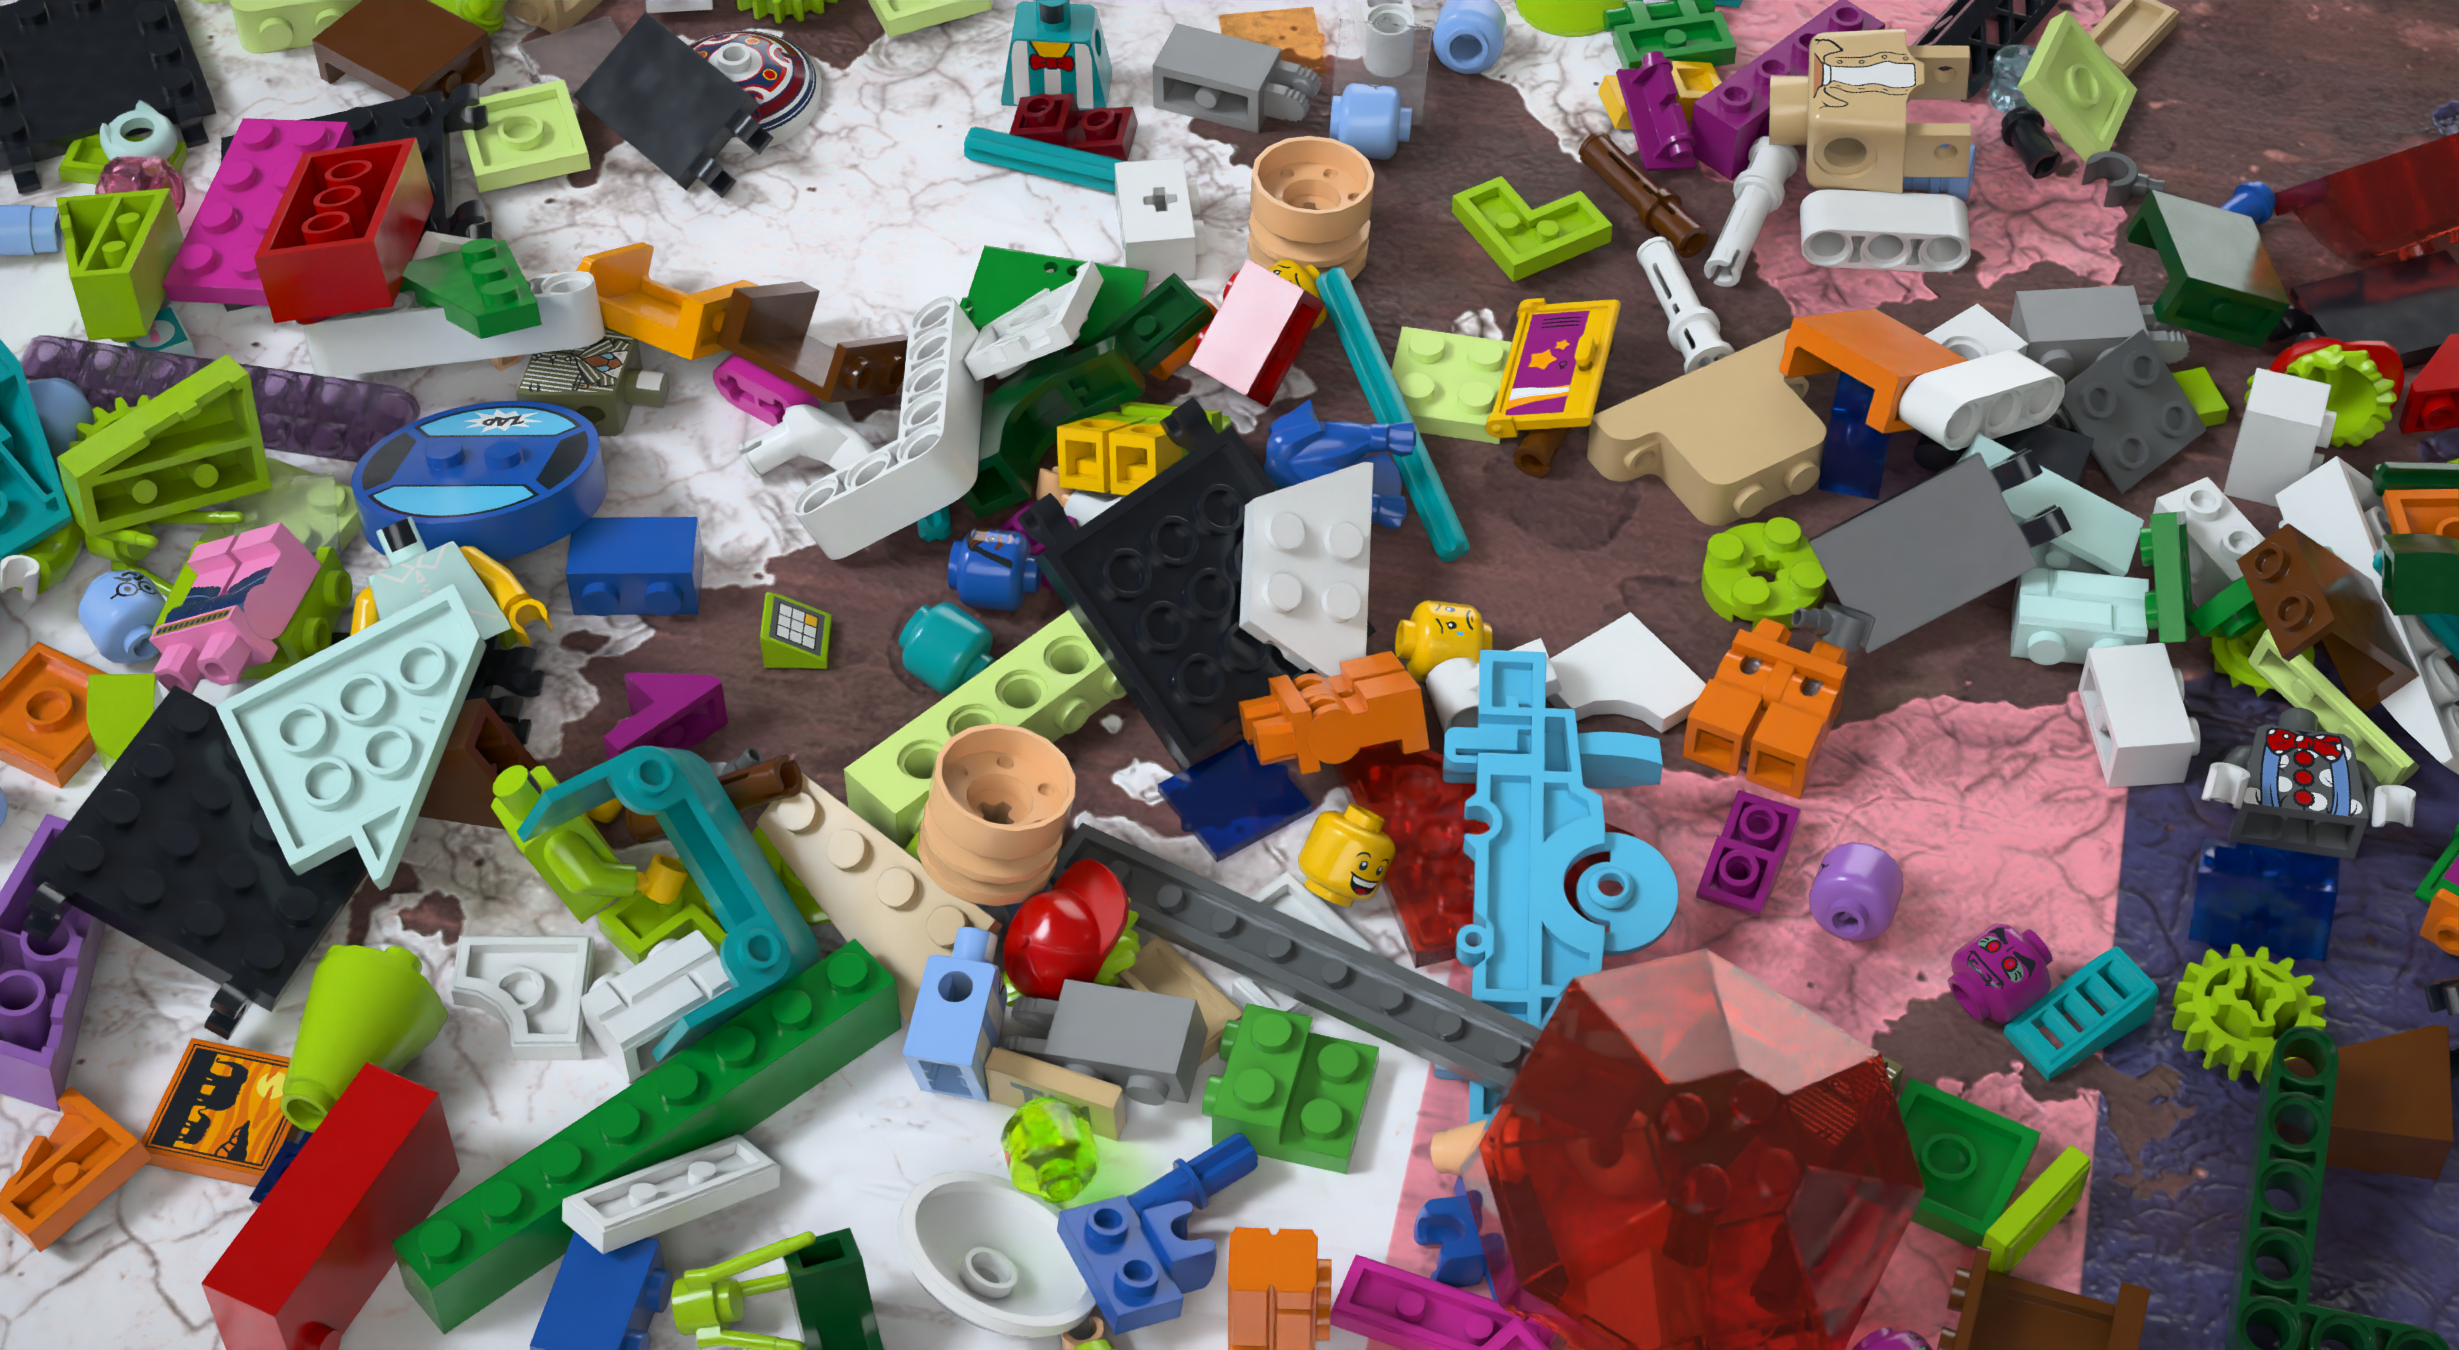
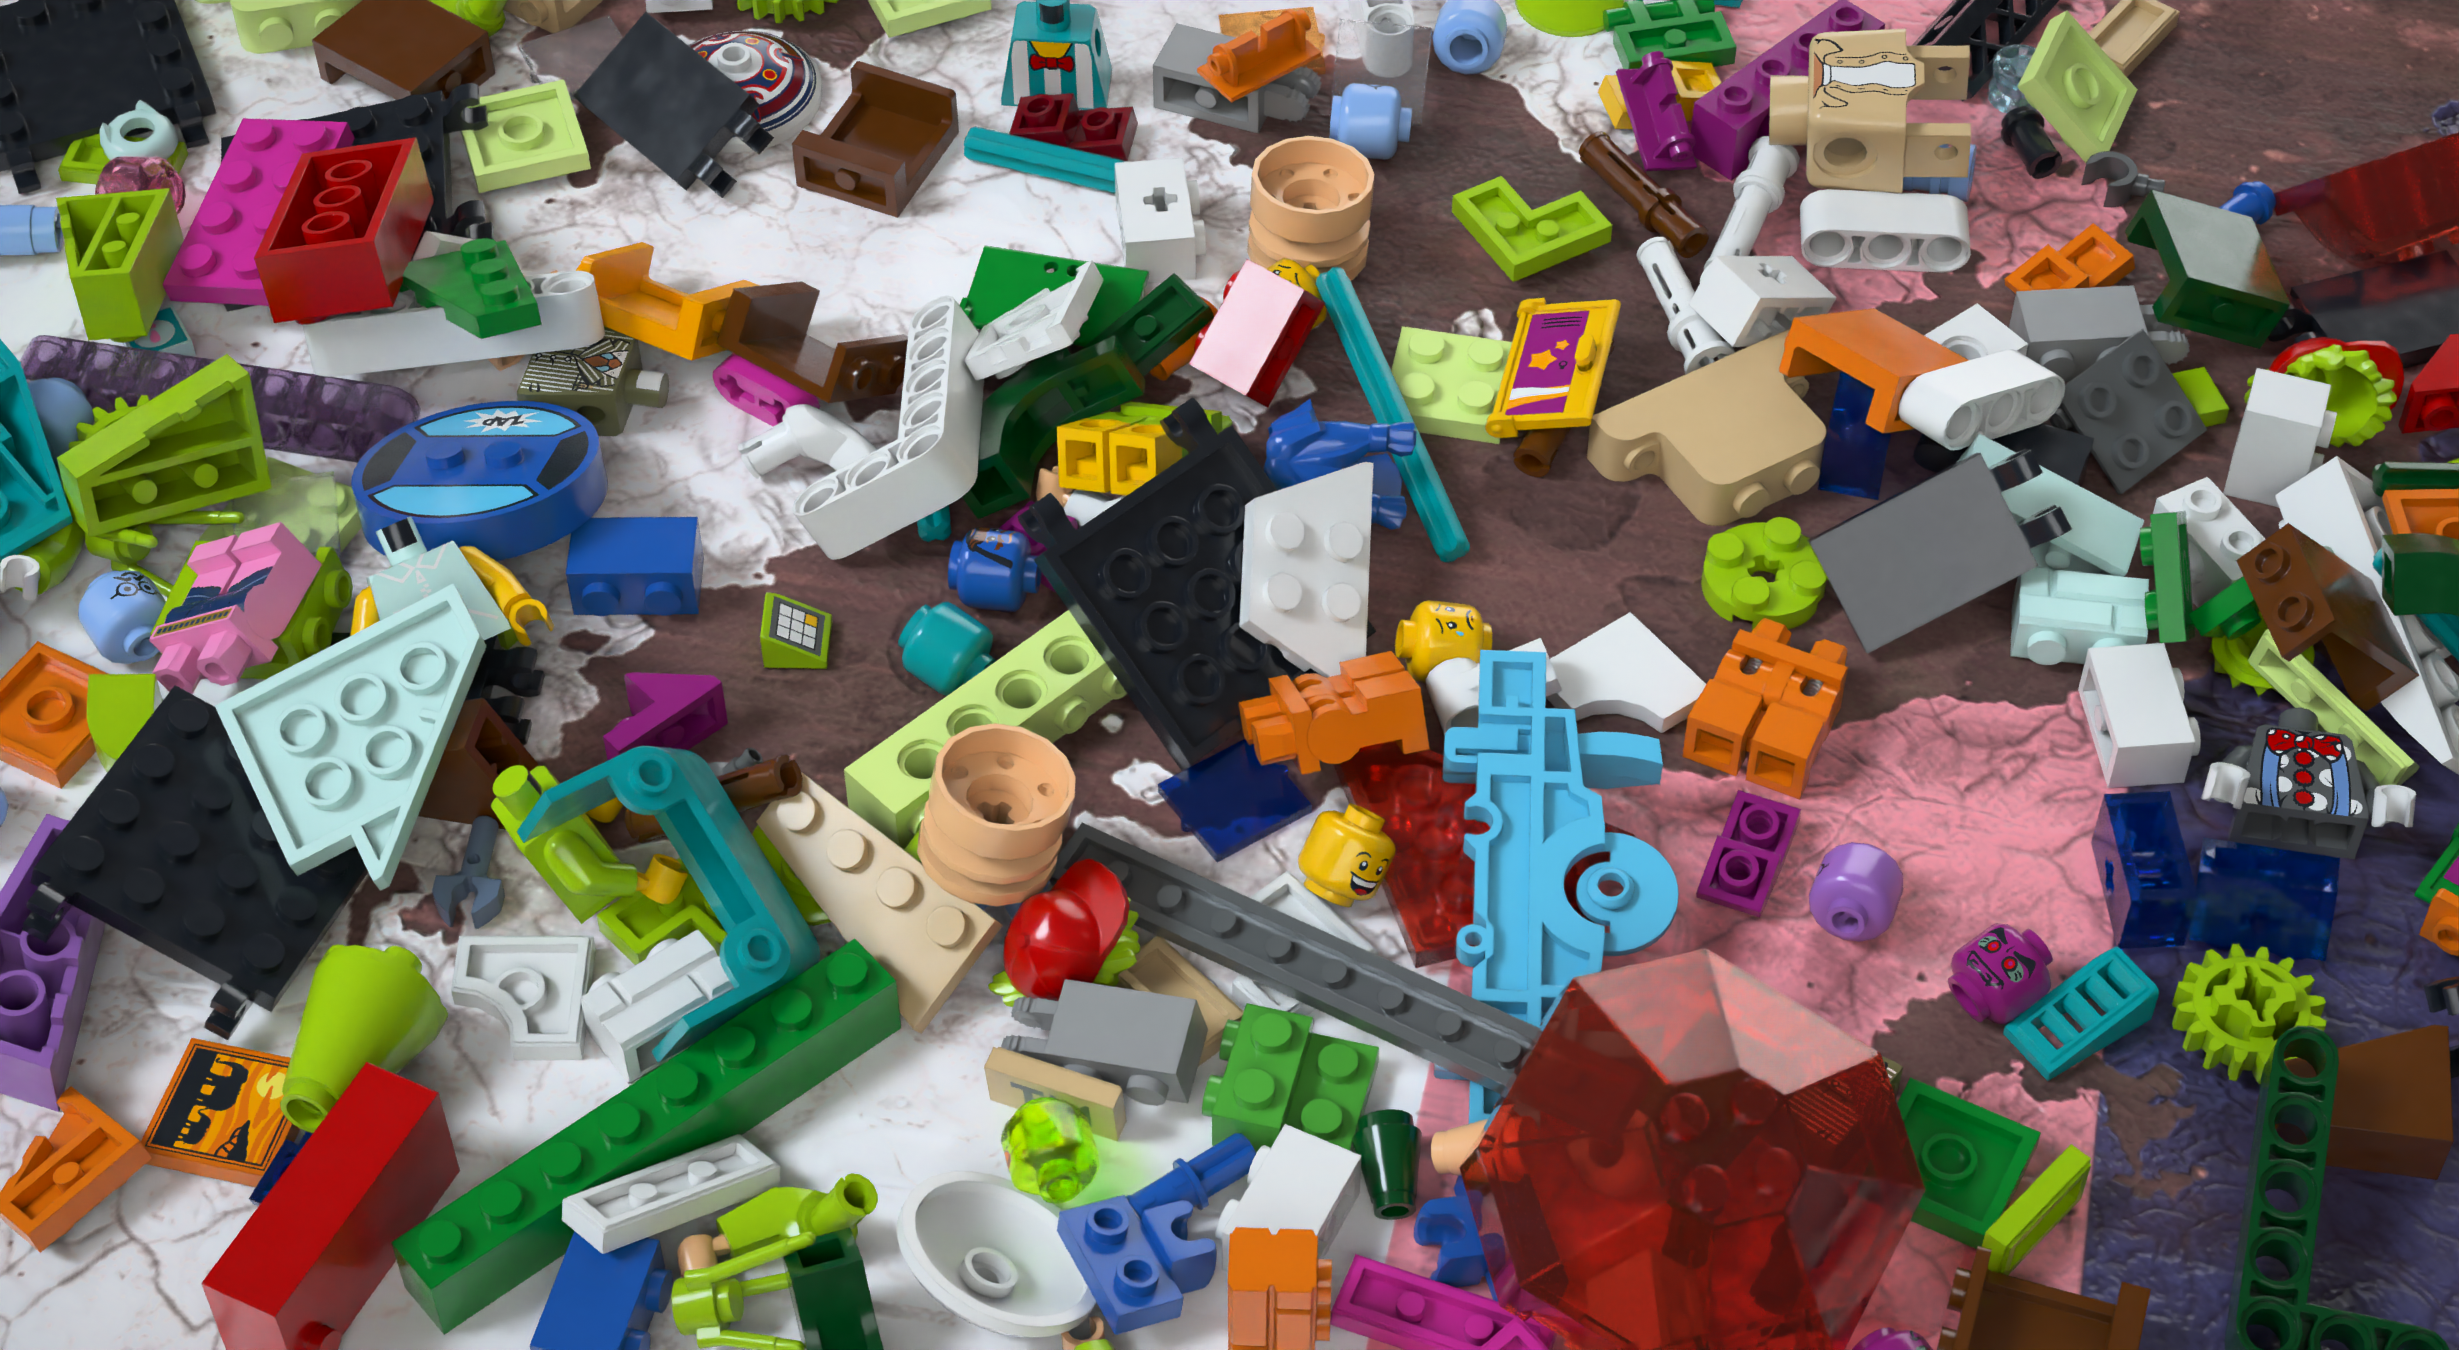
(472, 878): none -> sand blue bar
(778, 1216): none -> lime arm
(879, 141): none -> reddish brown panel
(957, 1018): light blue torso -> none
(1257, 61): none -> orange hinge
(1295, 1186): none -> white brick
(1389, 1161): none -> dark green cone
(1757, 296): none -> white brick
(1836, 625): dark grey piece -> none
(2084, 262): none -> orange slope
(2144, 870): none -> clear blue brick

